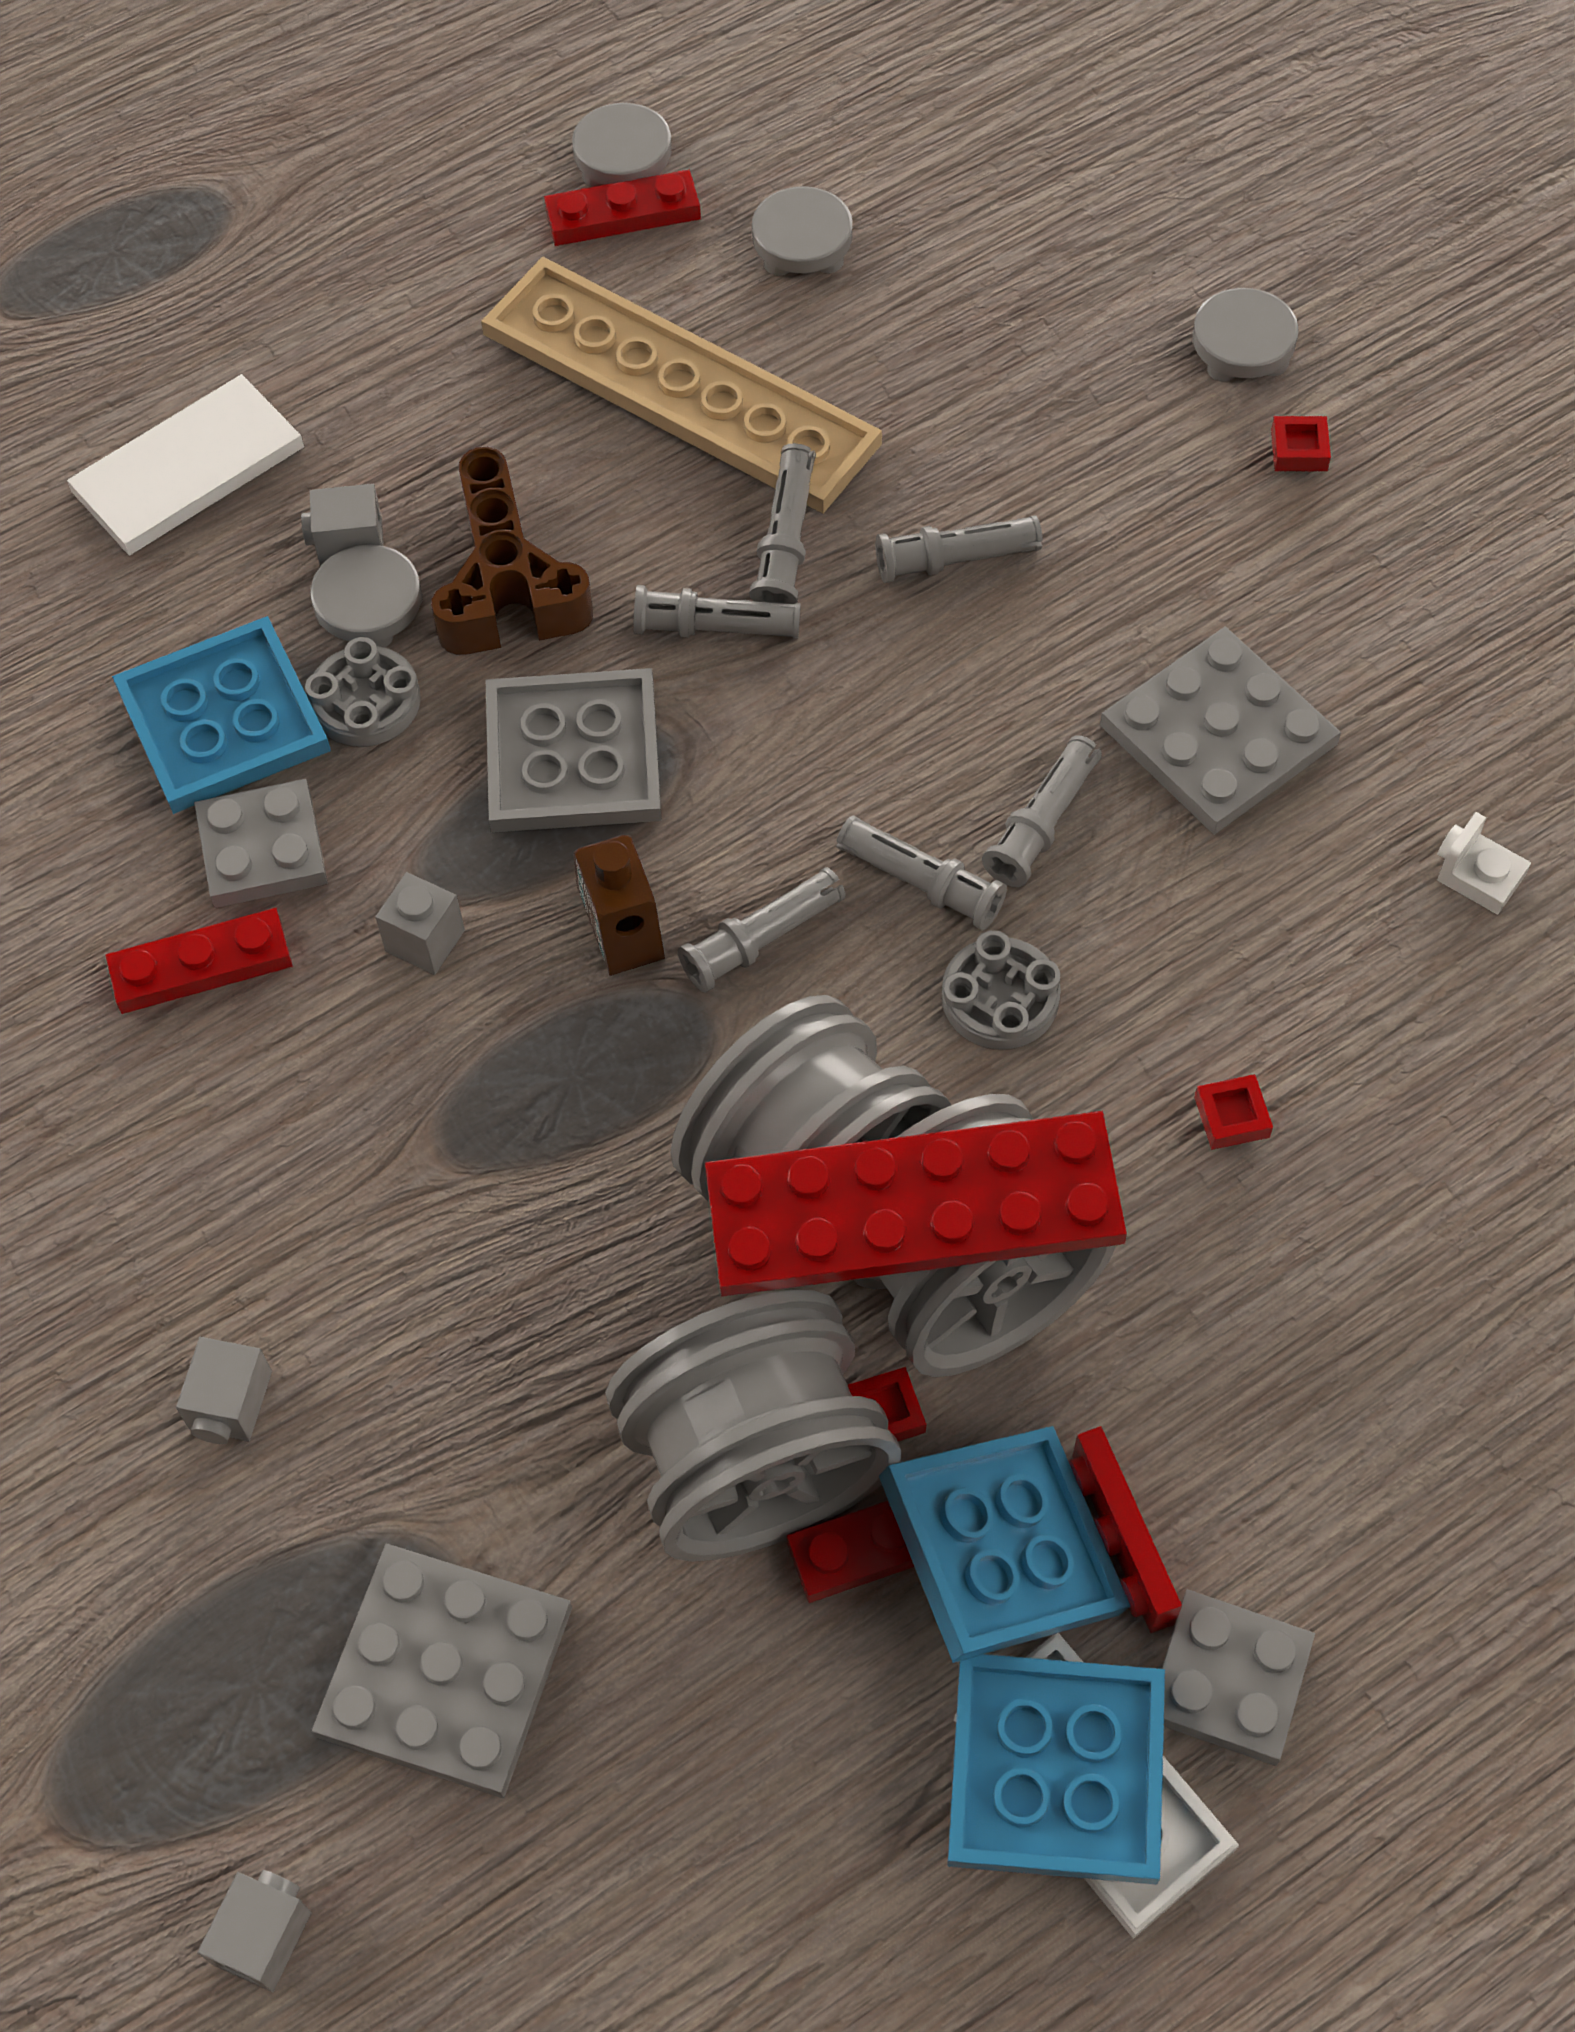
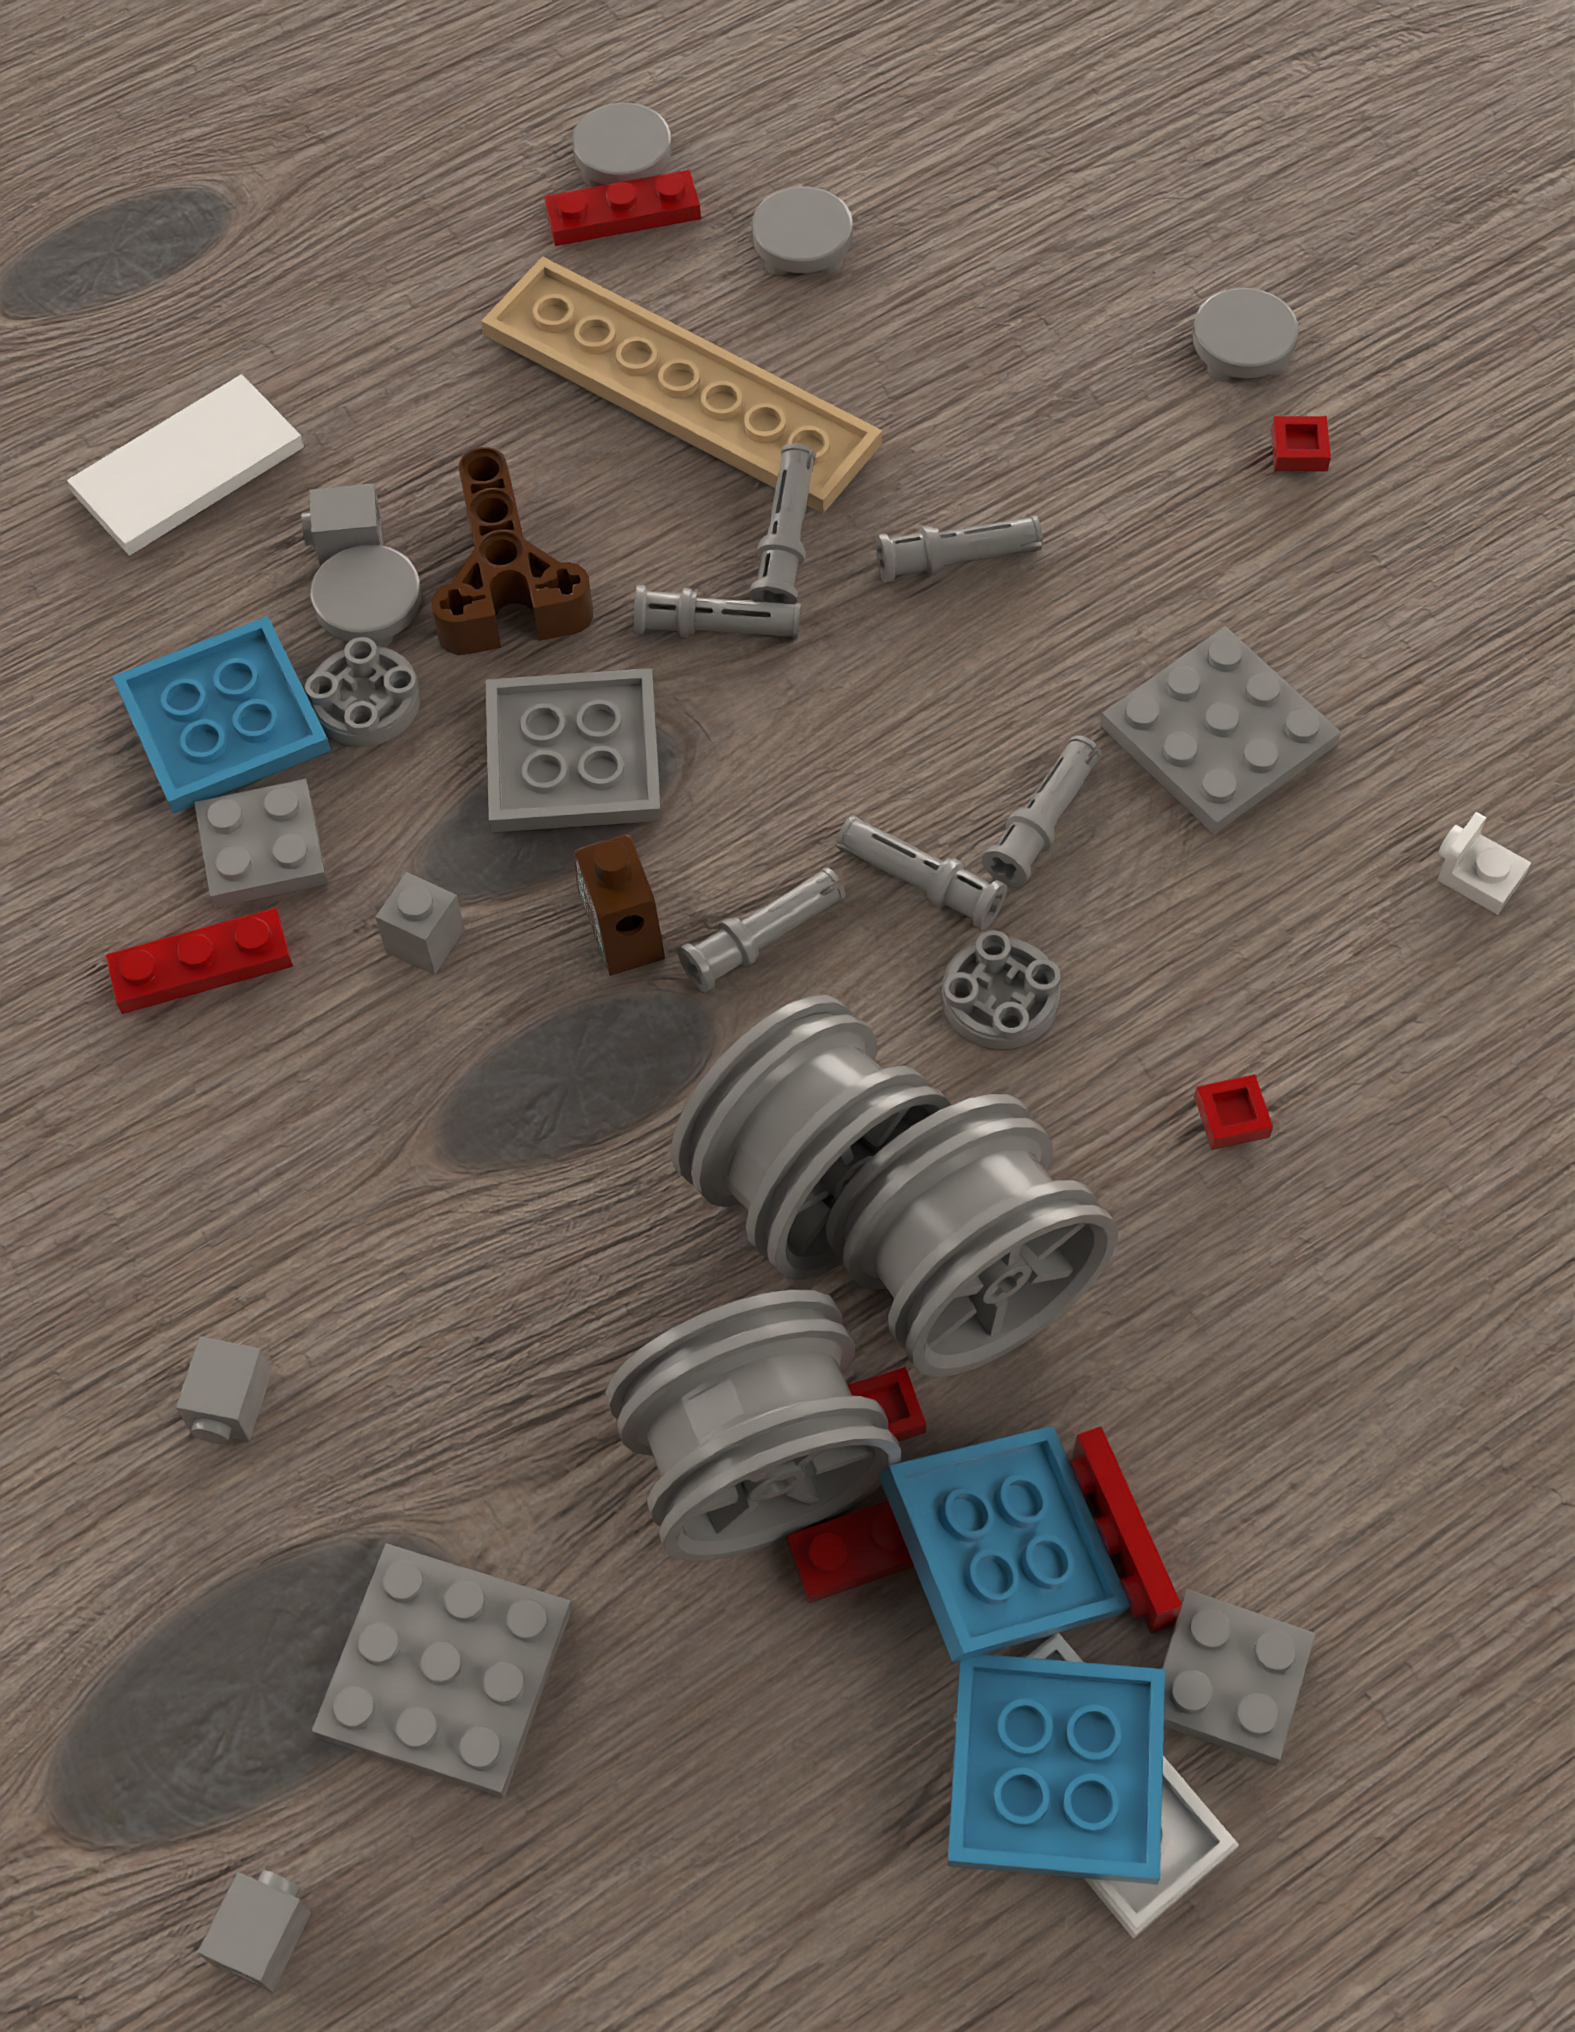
(914, 1203): red plate -> none

